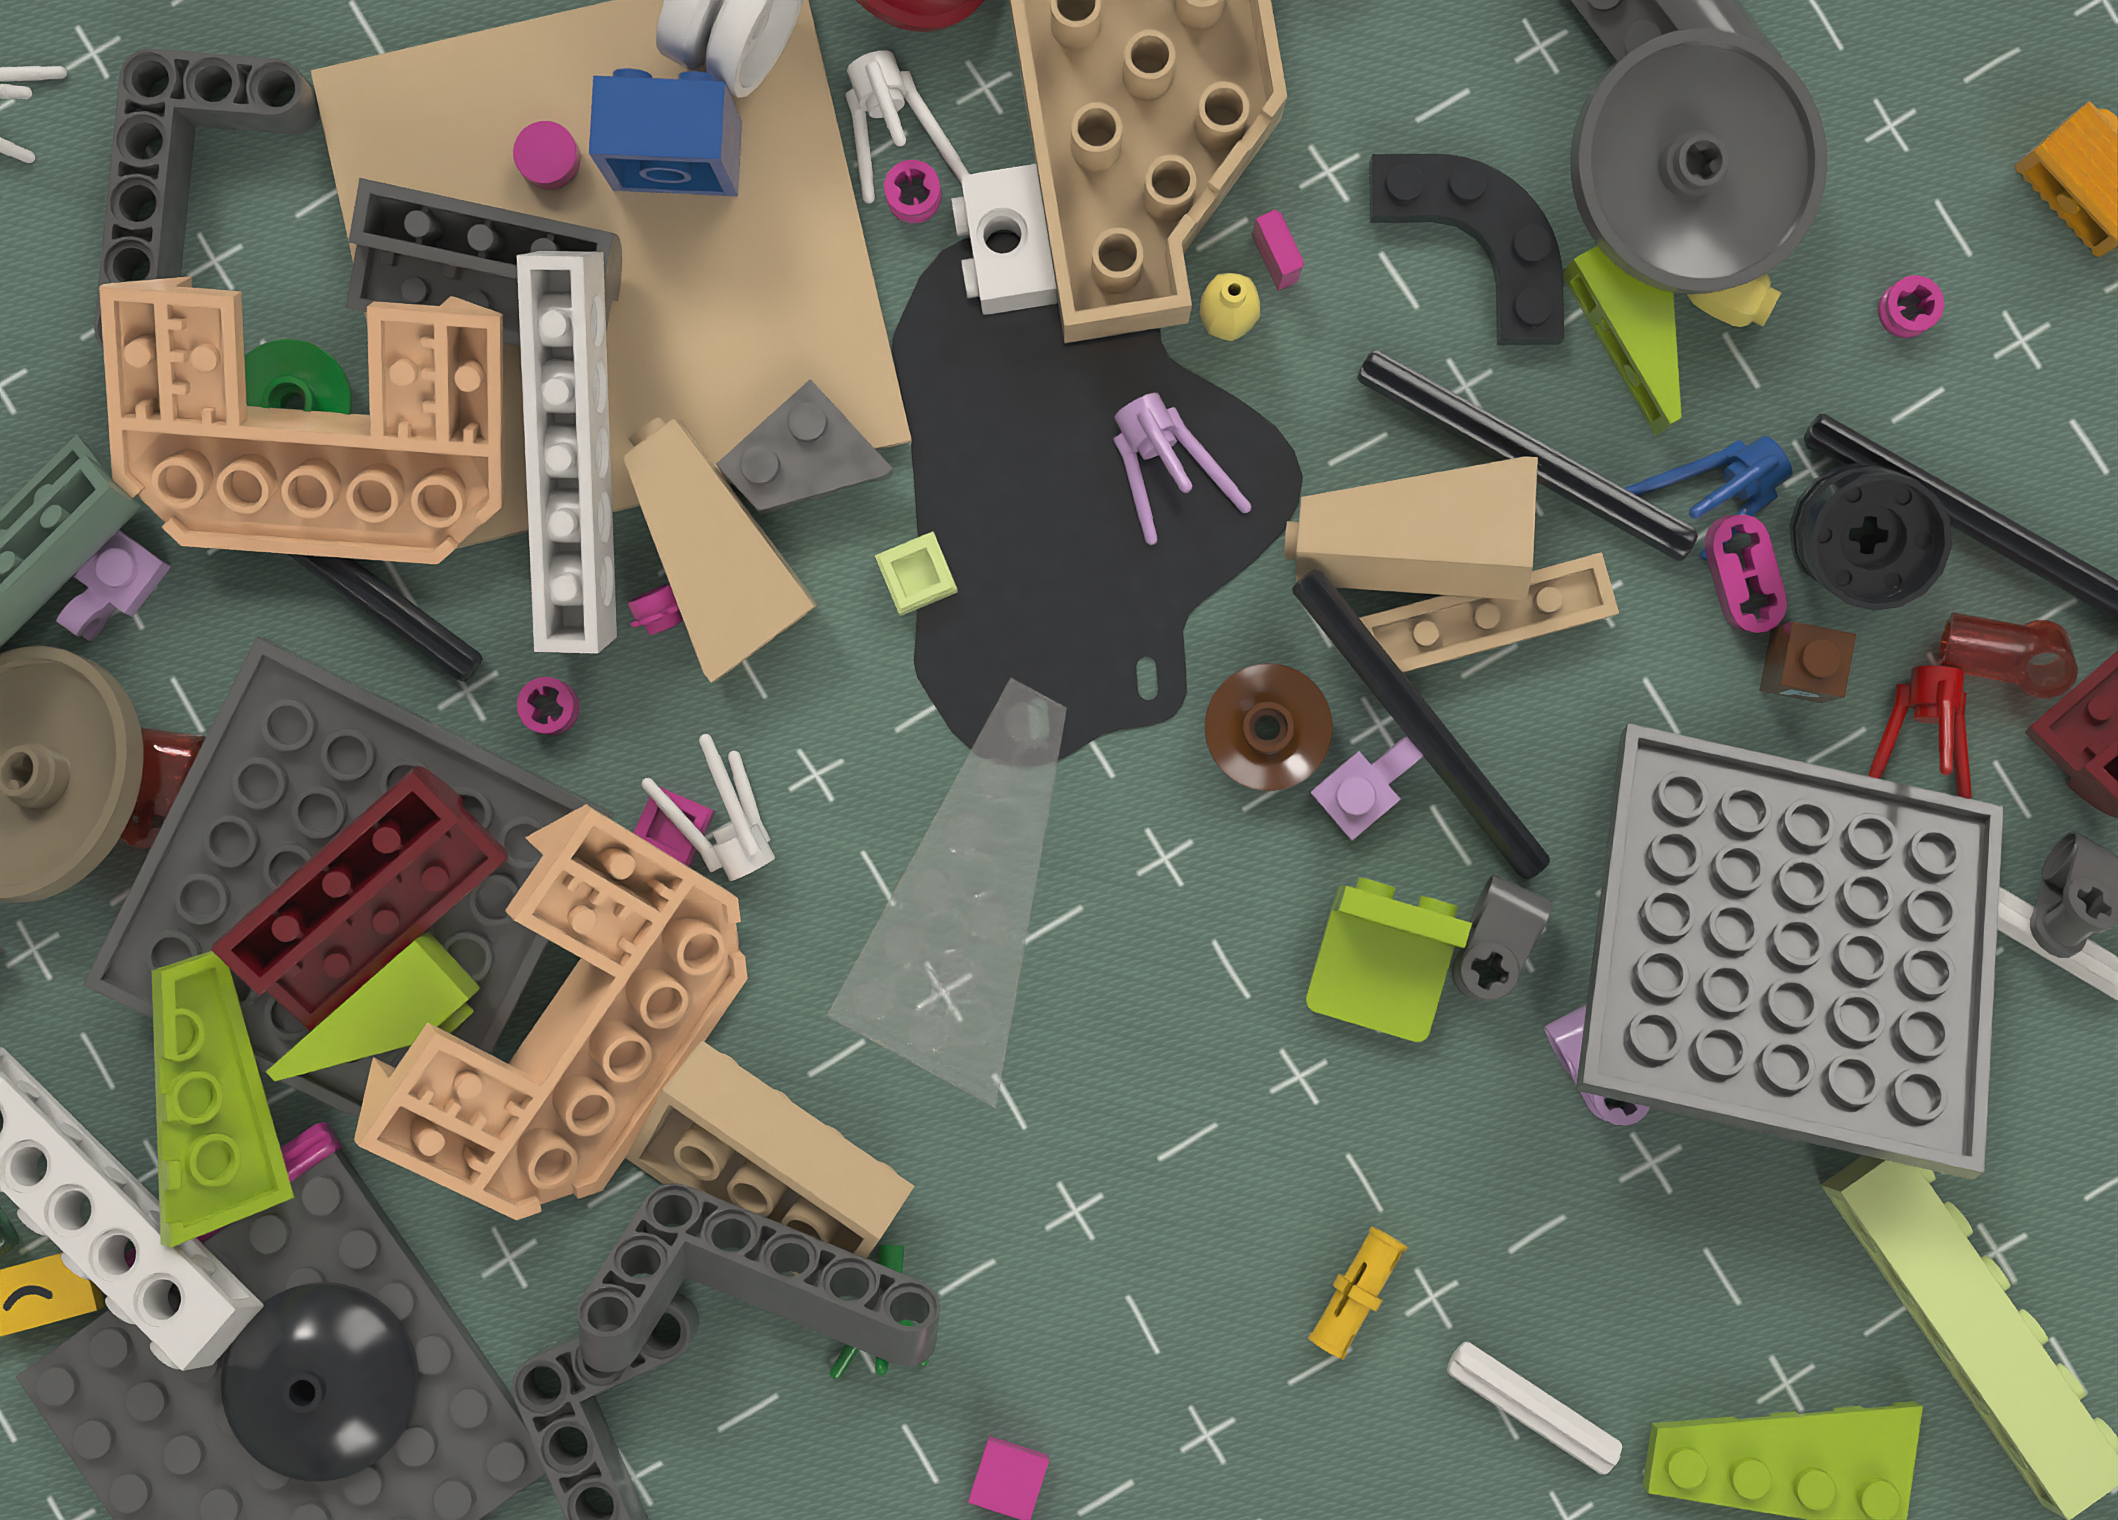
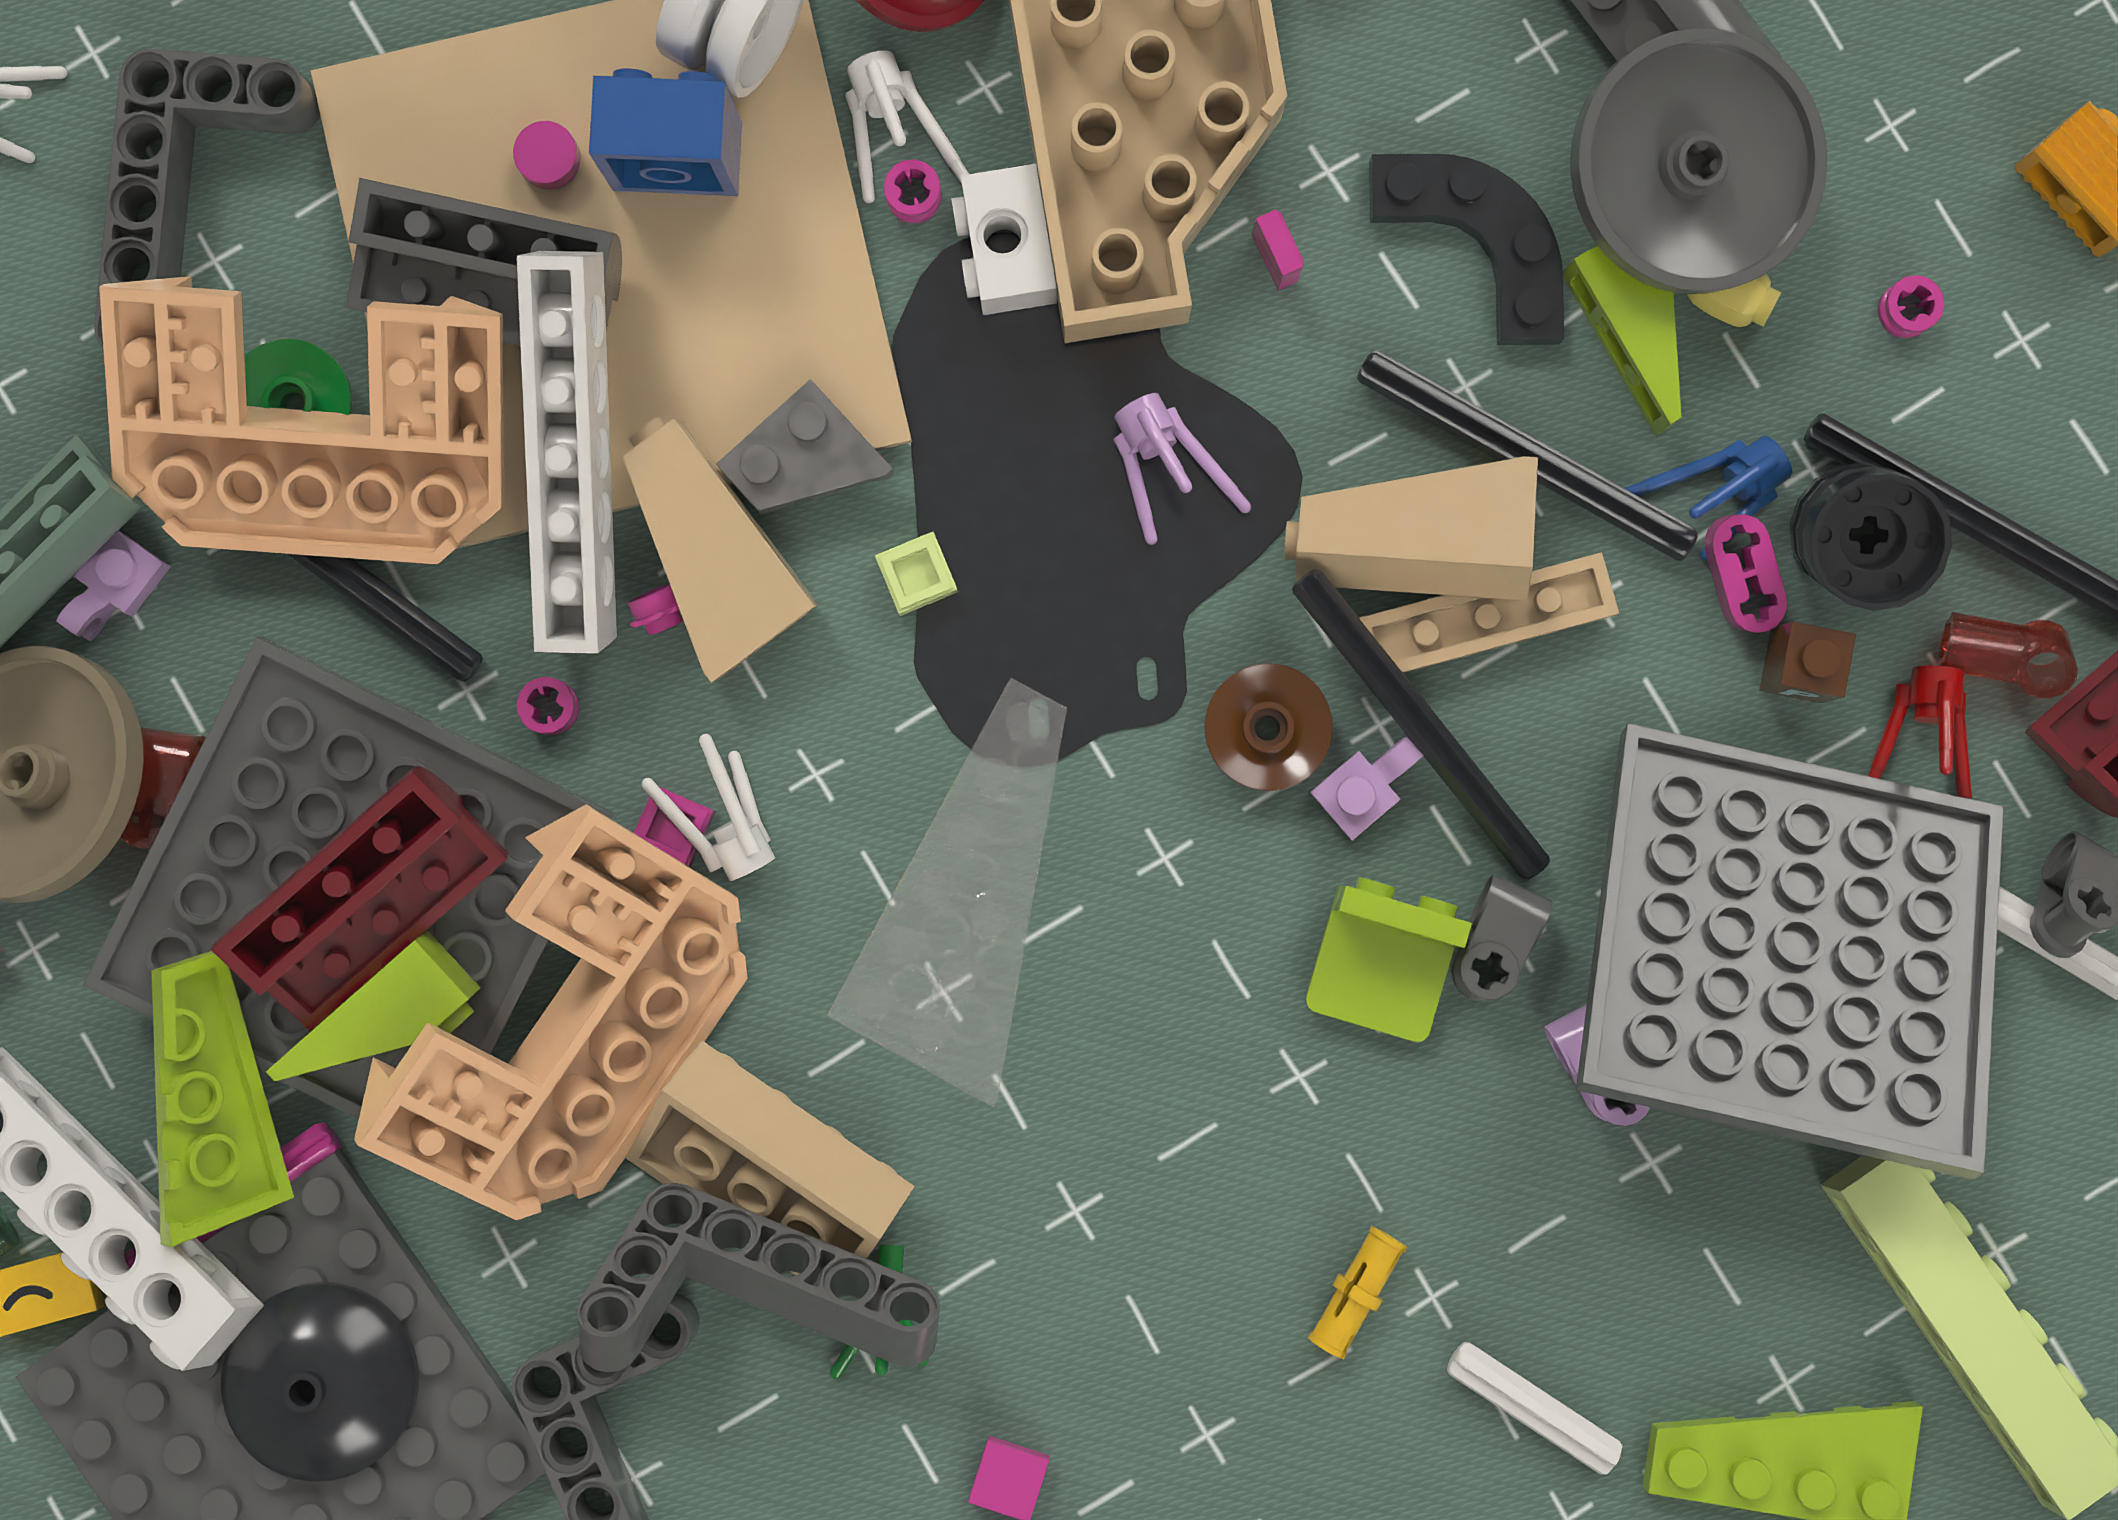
(1229, 306): light yellow plant -> none

